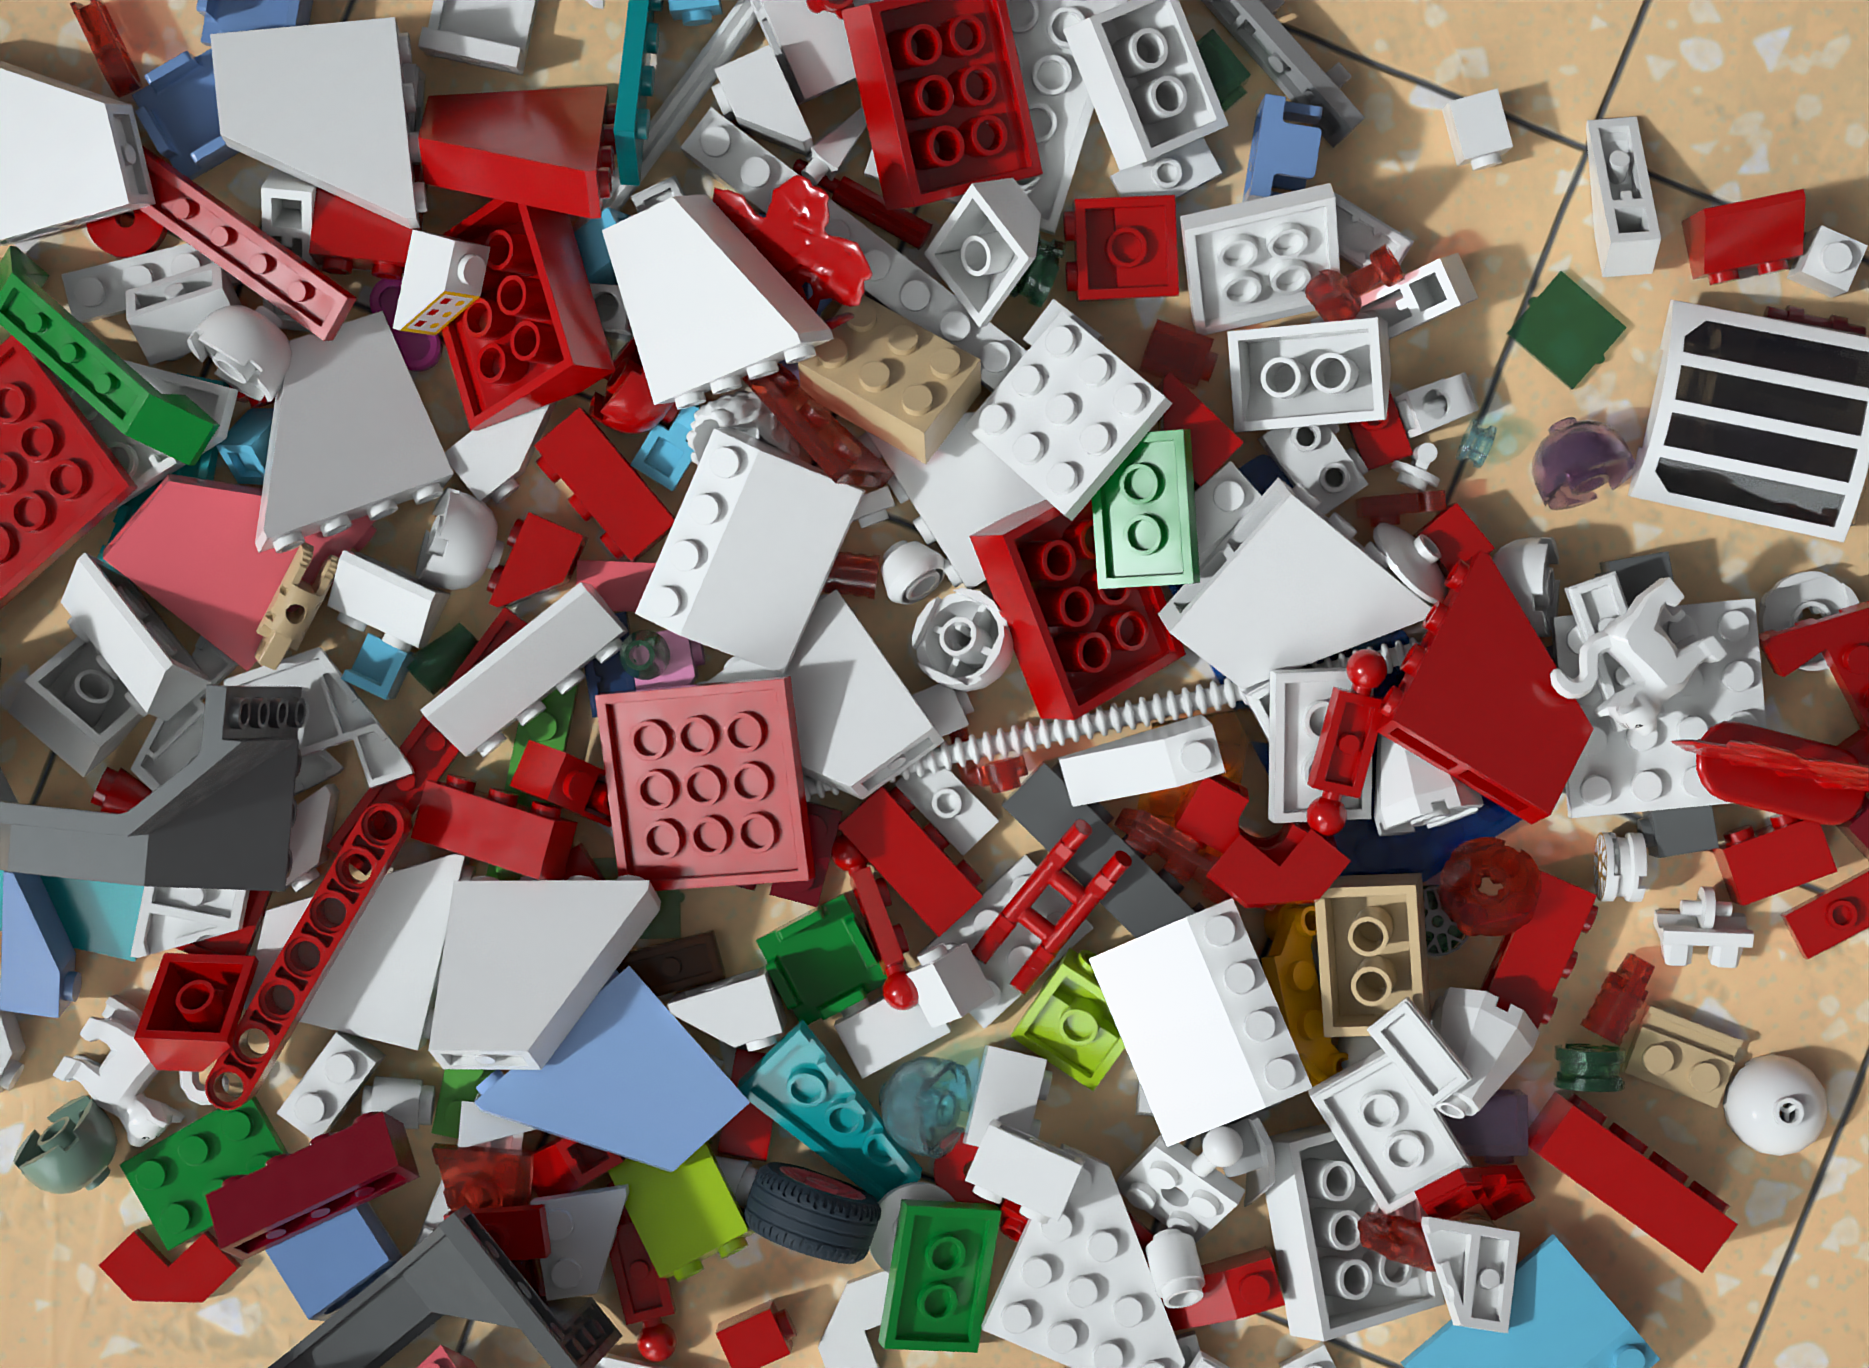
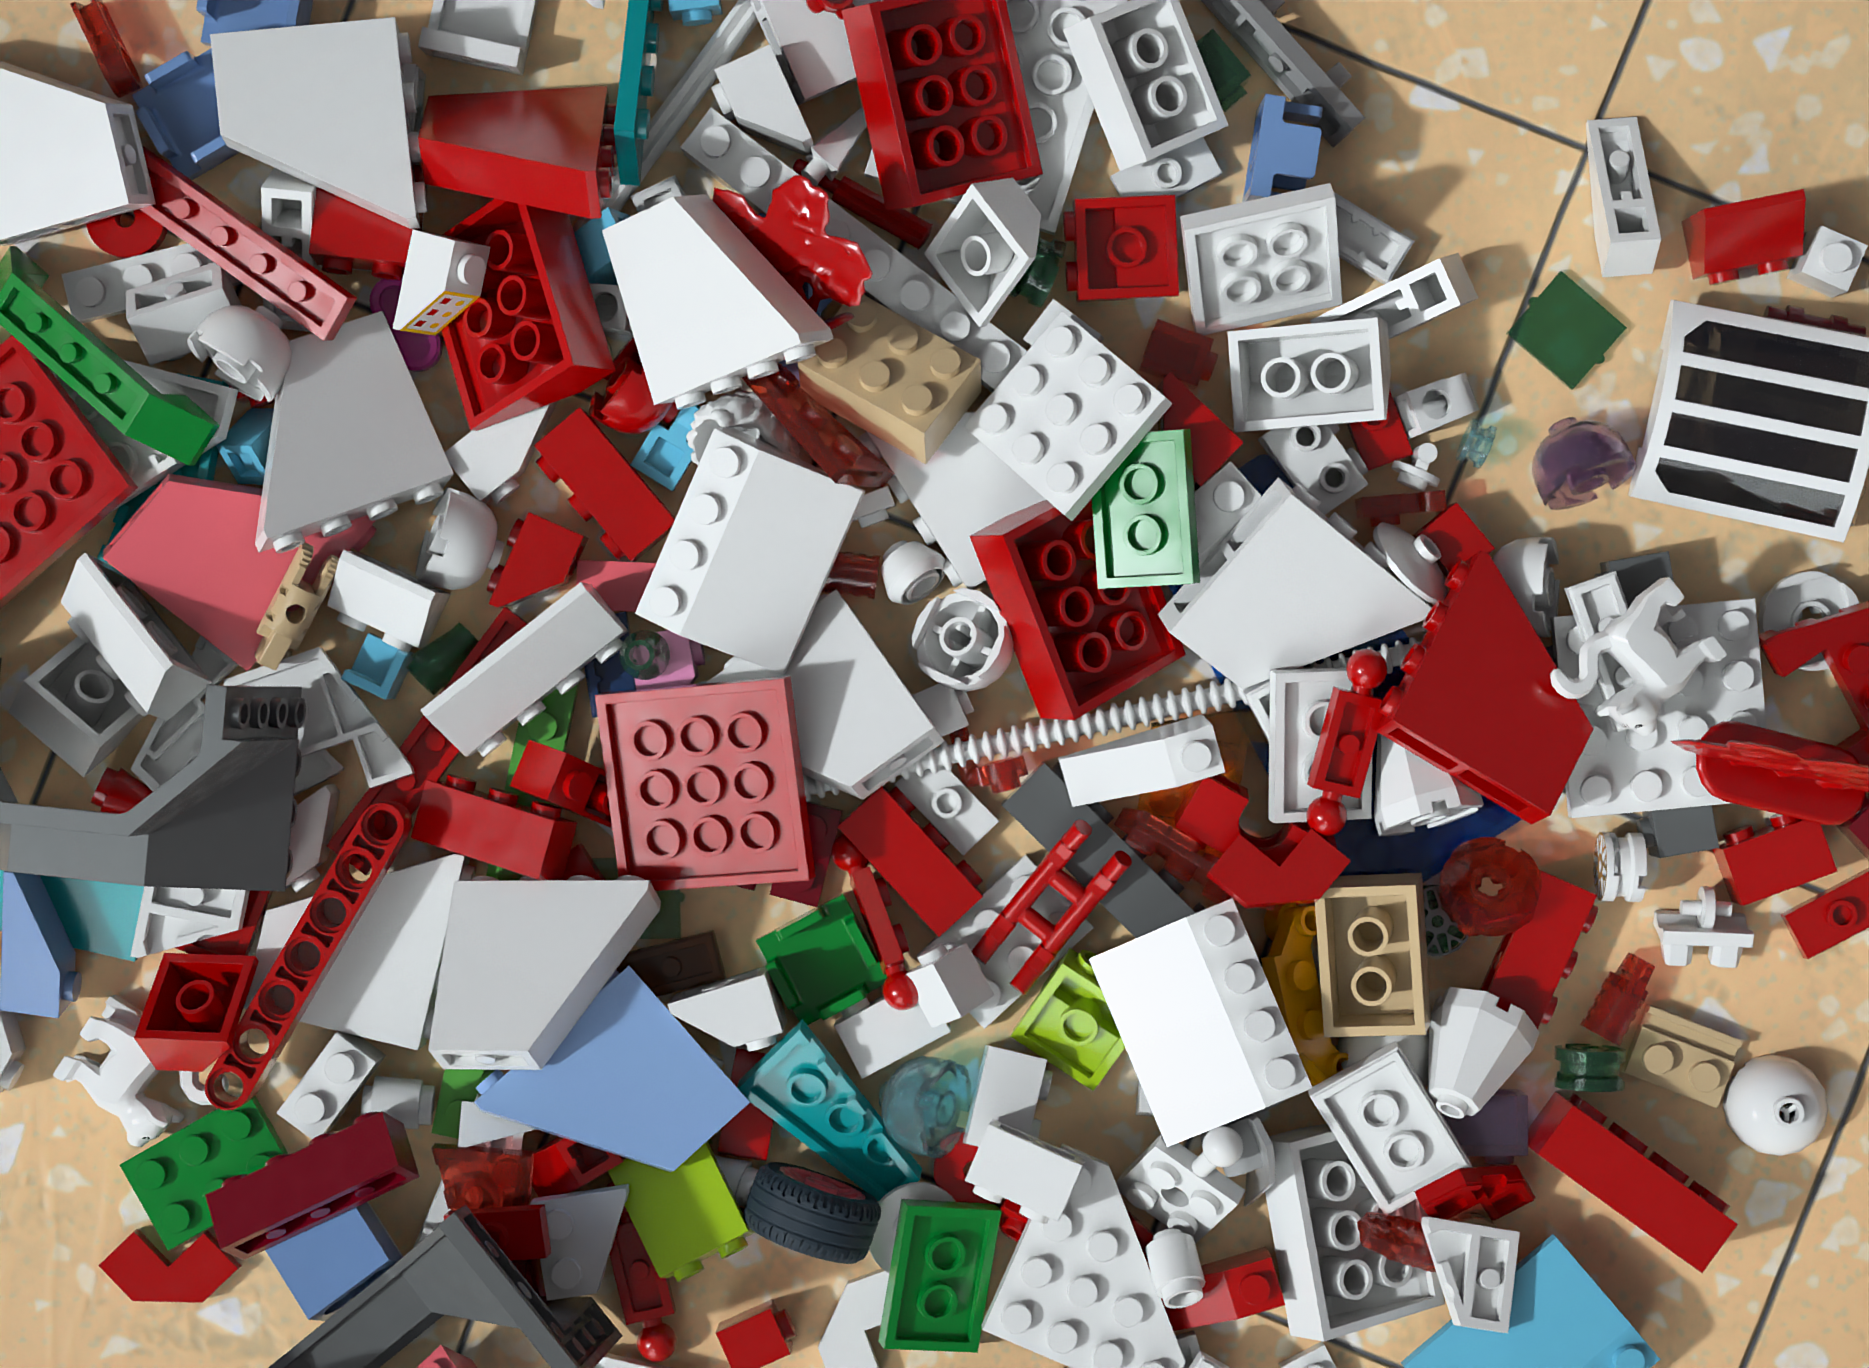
(71, 1150): sand green cylinder -> none
(1339, 297): clear red leg -> none
(1420, 1053): white tile -> none
(1477, 129): white brick -> none

